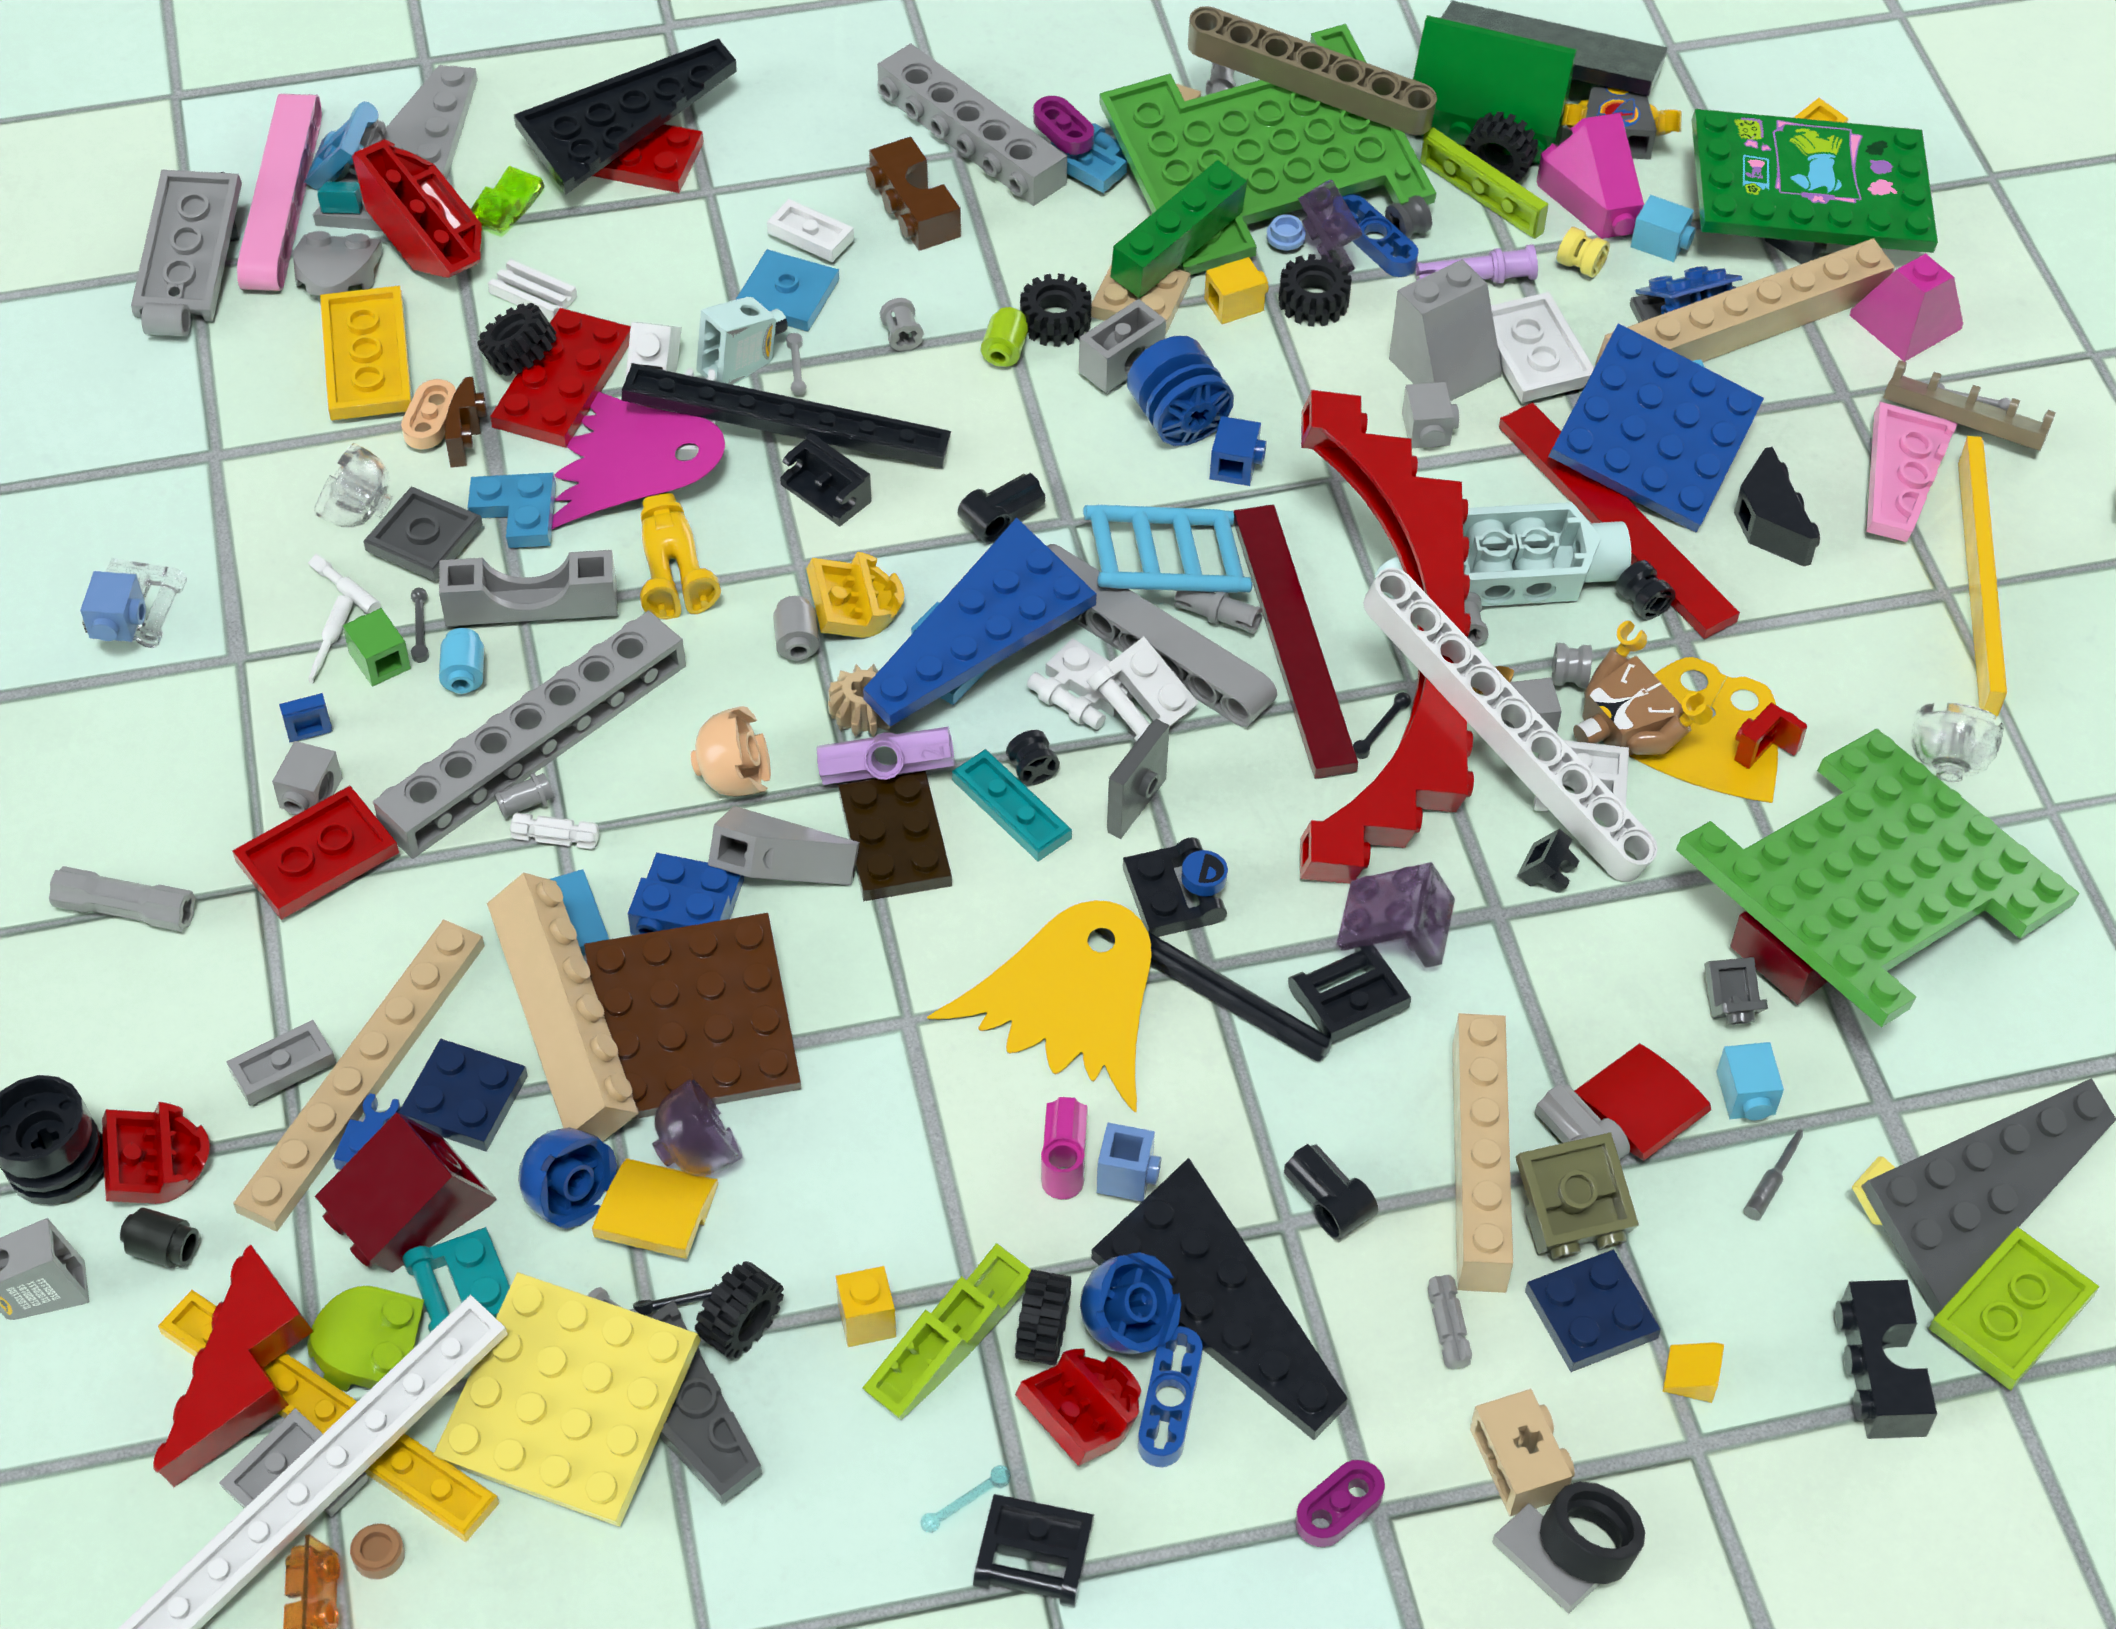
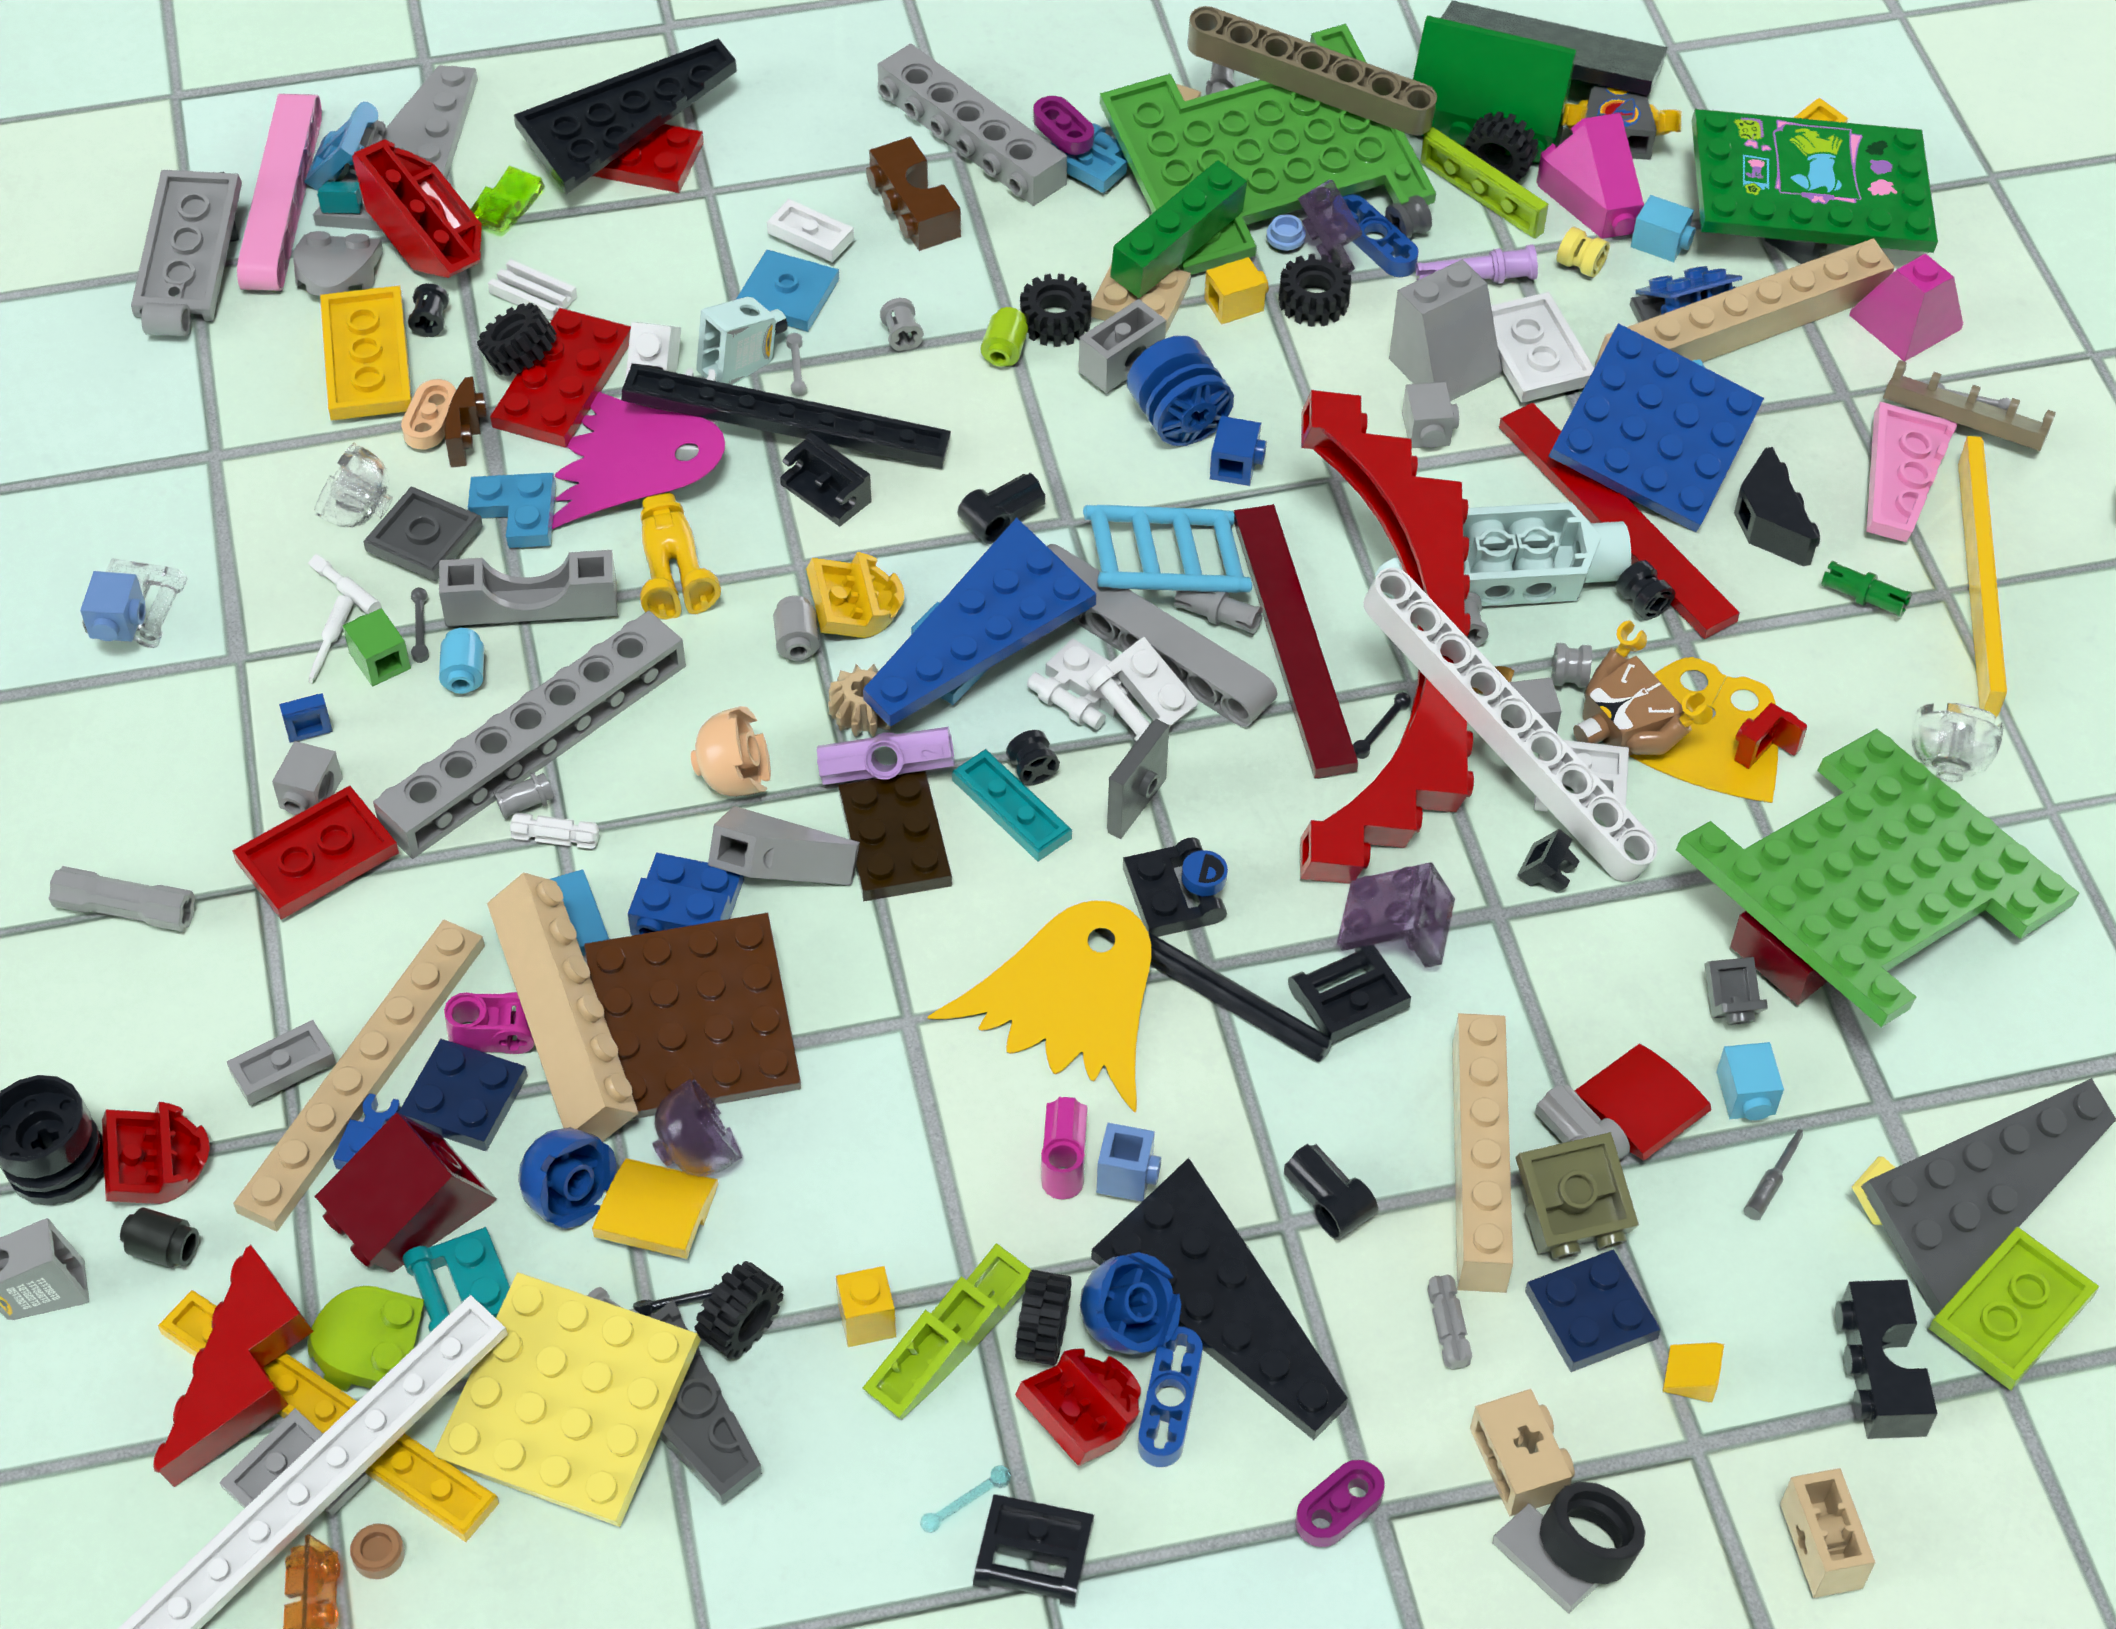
(428, 310): none -> black bush
(491, 1023): none -> dark pink piece
(1827, 1533): none -> tan brick
(1866, 588): none -> green pin

